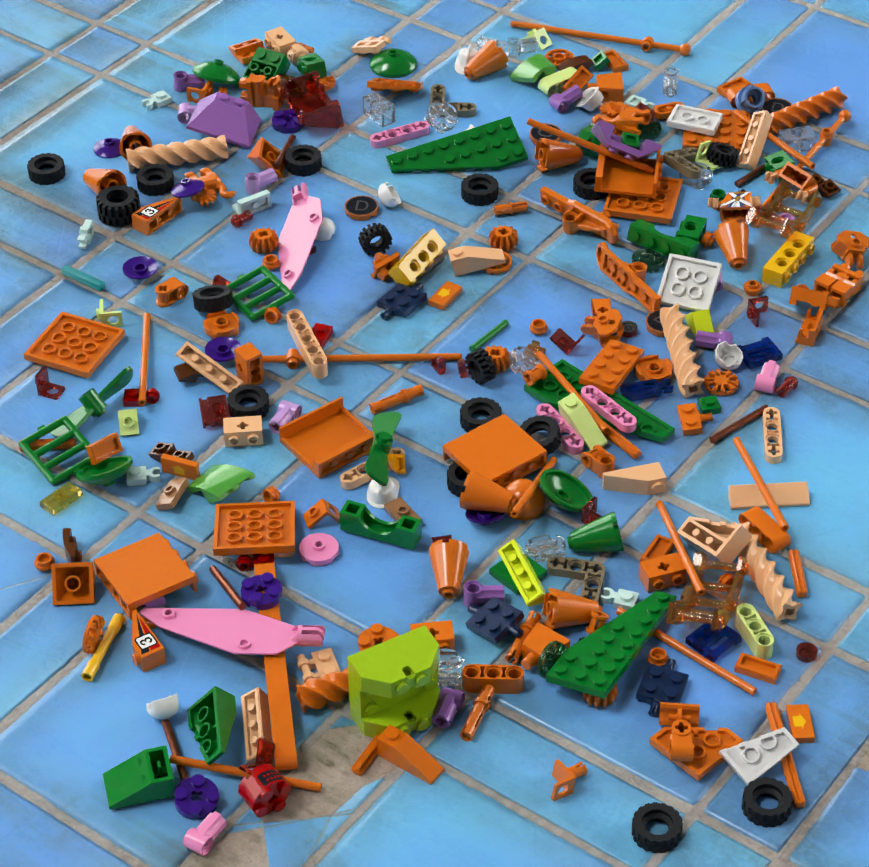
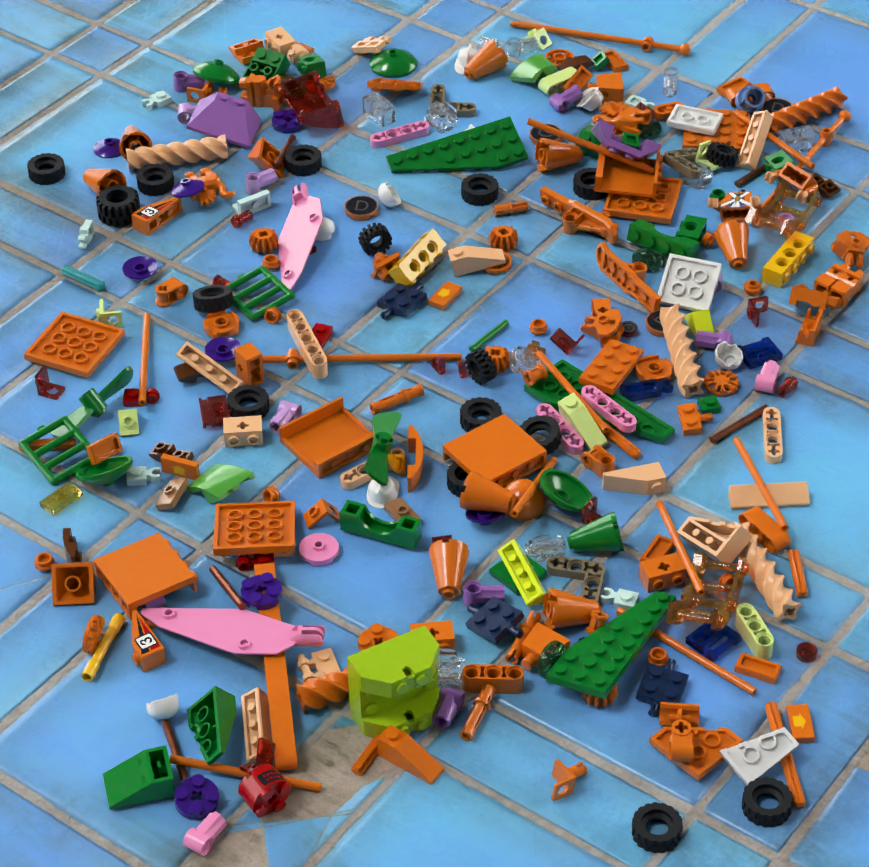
(415, 445): none -> orange slope

